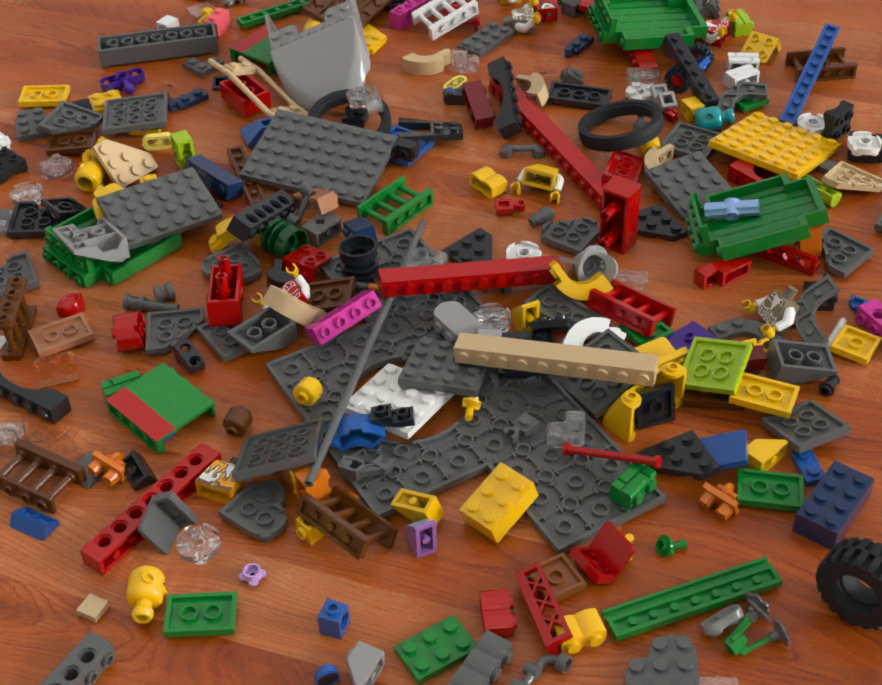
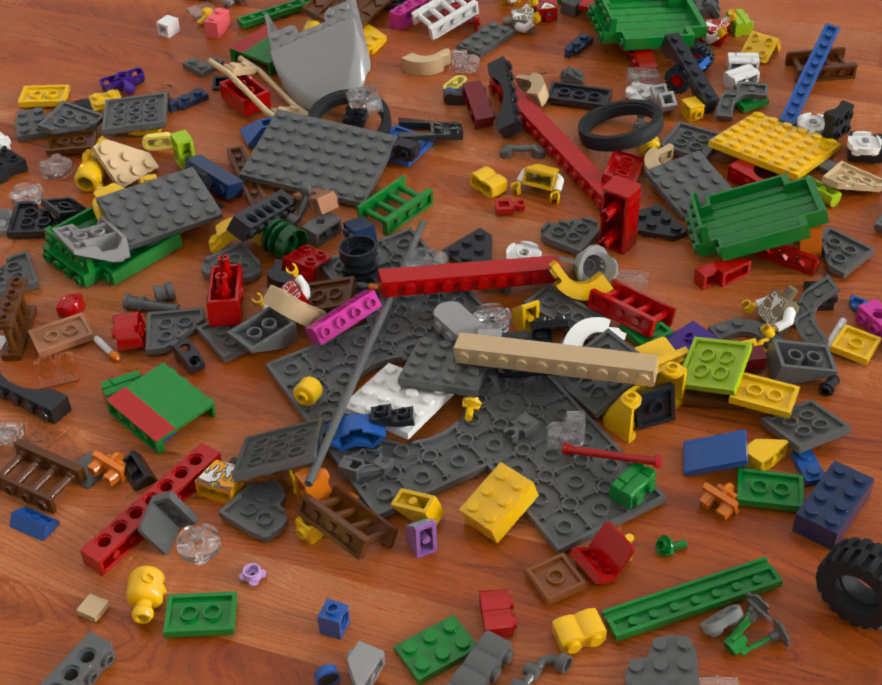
(106, 348): none -> white piece
(157, 44): dark grey brick -> none
(237, 421): reddish brown head -> none
(538, 612): red fence -> none
(542, 216): dark grey cone -> none
(671, 115): red plate -> none
(684, 456): black plate -> none
(712, 117): teal piece -> none
(731, 209): light blue piece -> none

